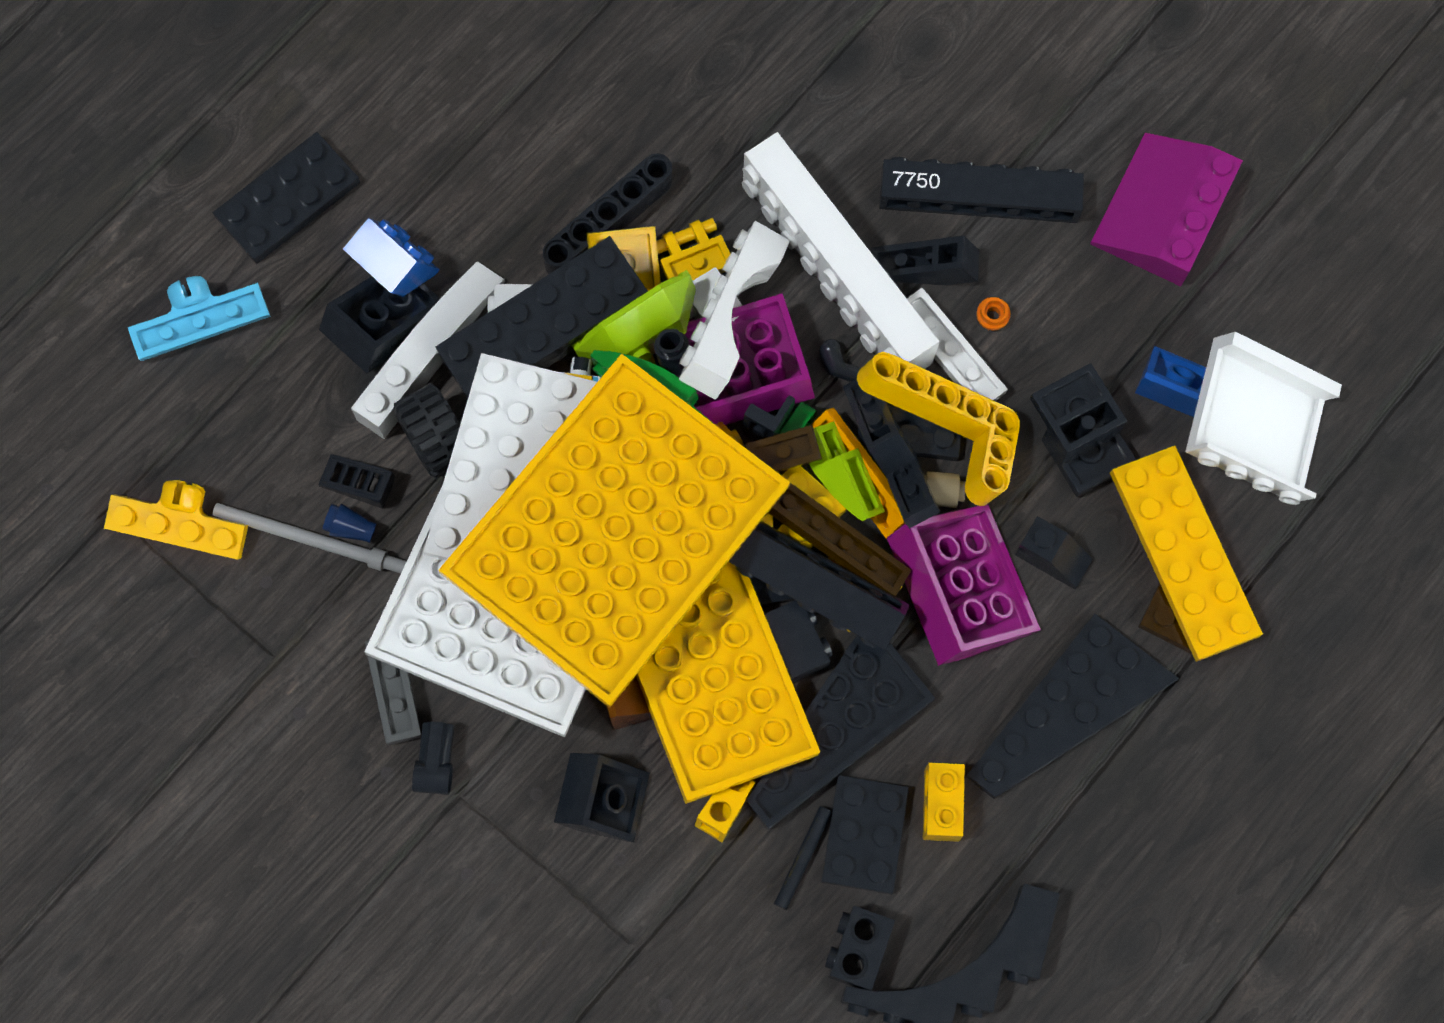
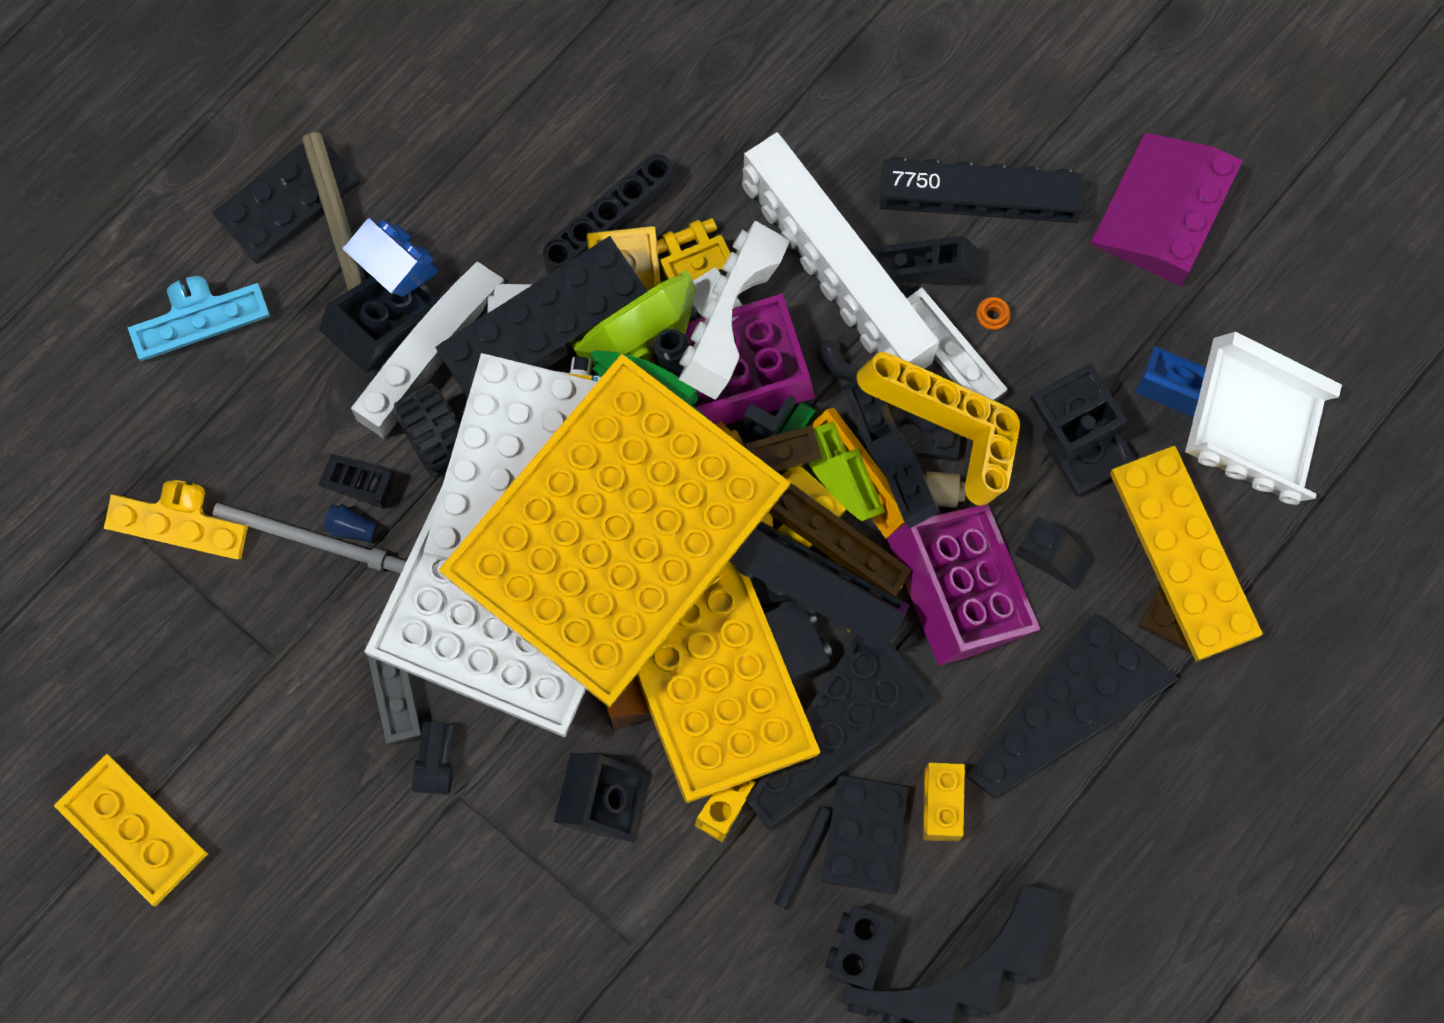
(131, 830): none -> yellow plate
(332, 206): none -> dark tan axle

